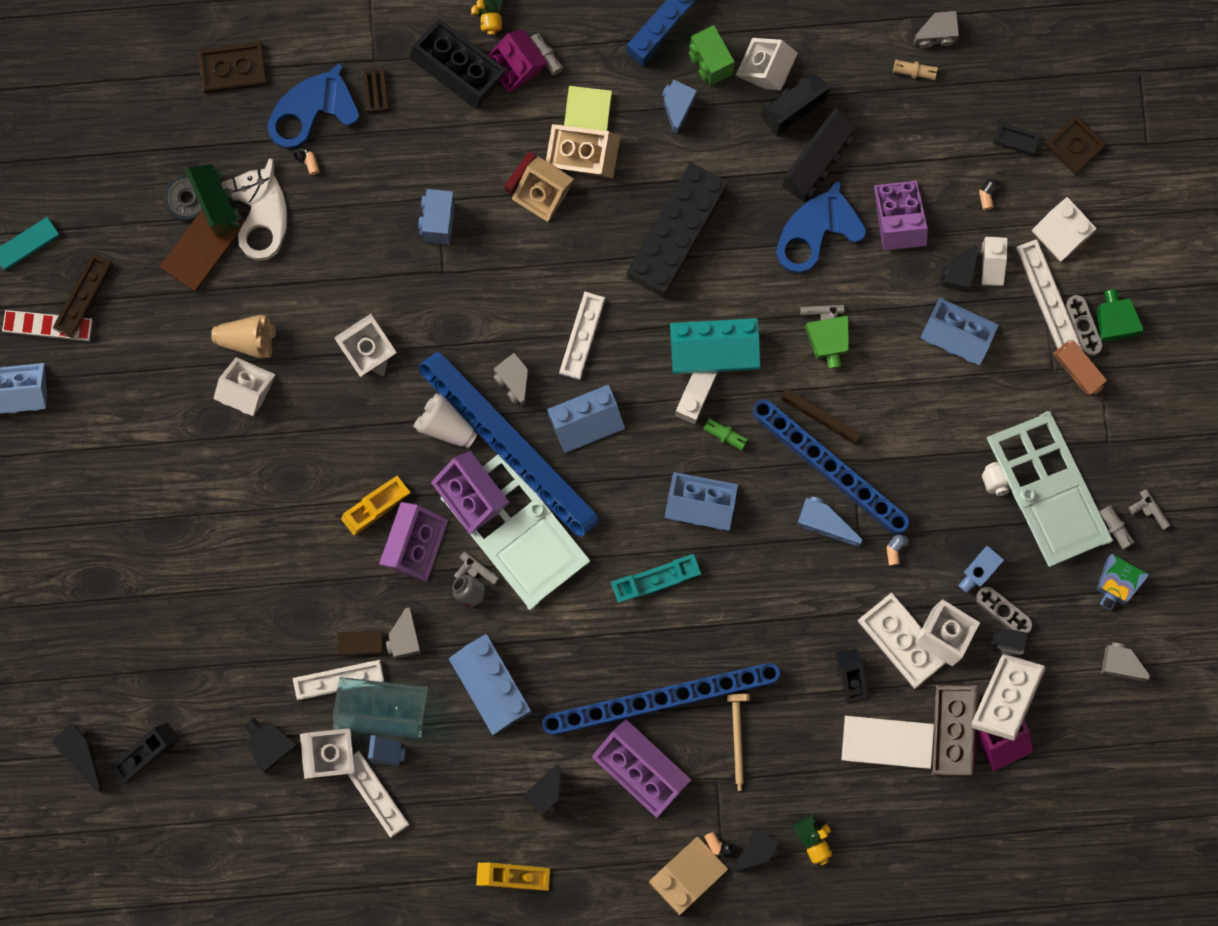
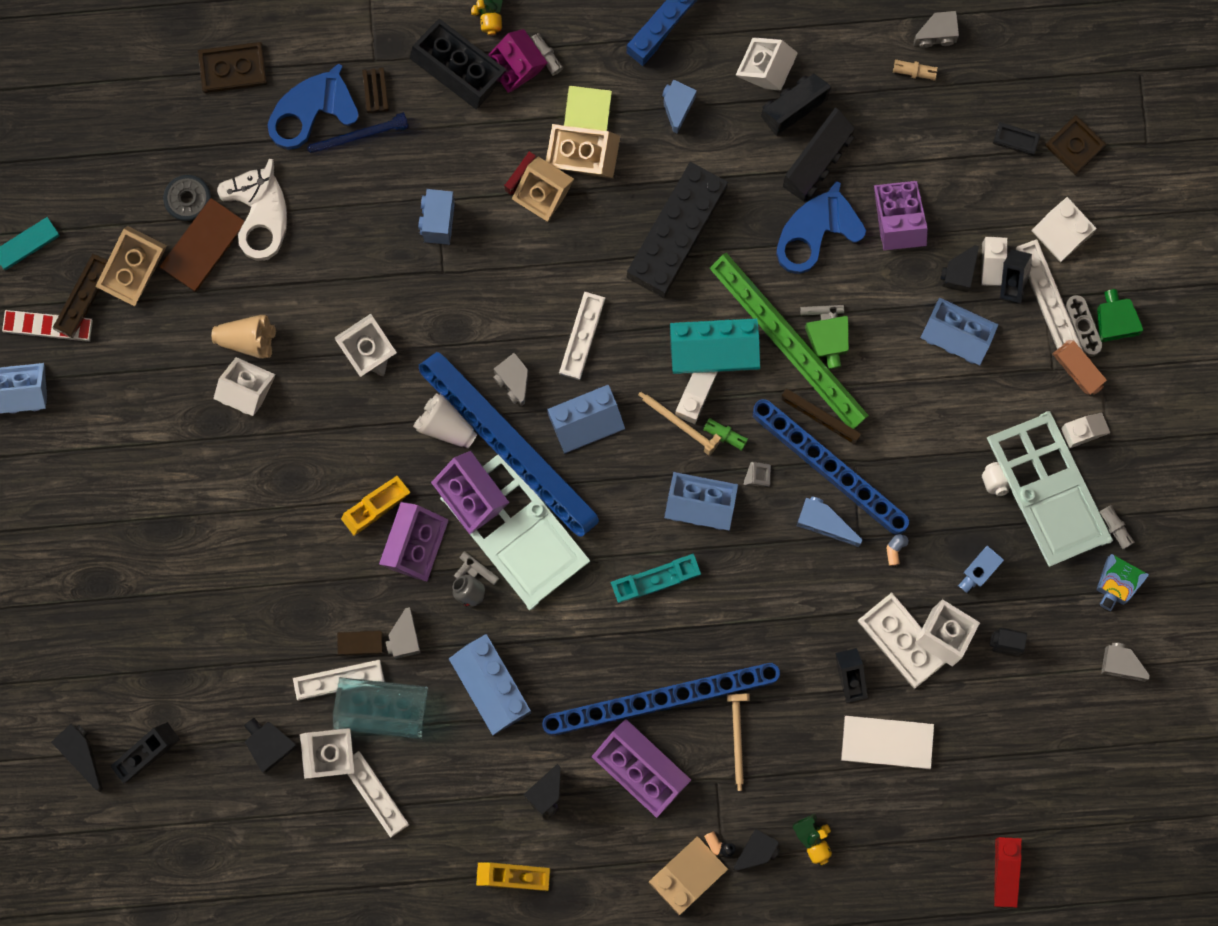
(131, 265): none -> tan slope
(214, 198): dark green slope -> none
(308, 158): arm -> none
(386, 751): medium blue slope -> none
(398, 122): none -> clear blue piece
(710, 445): none -> tan piece
(711, 56): bright green brick -> none
(758, 475): none -> light grey slope
(789, 341): none -> bright green plate
(953, 732): tile -> none
(986, 191): arm -> none
(994, 596): light grey beam -> none
(1004, 751): magenta slope -> none
(1007, 871): none -> red slope
(1008, 697): white tile -> none
(1015, 275): none -> black slope
(1085, 429): none -> white slope
(1149, 508): light grey hose -> none

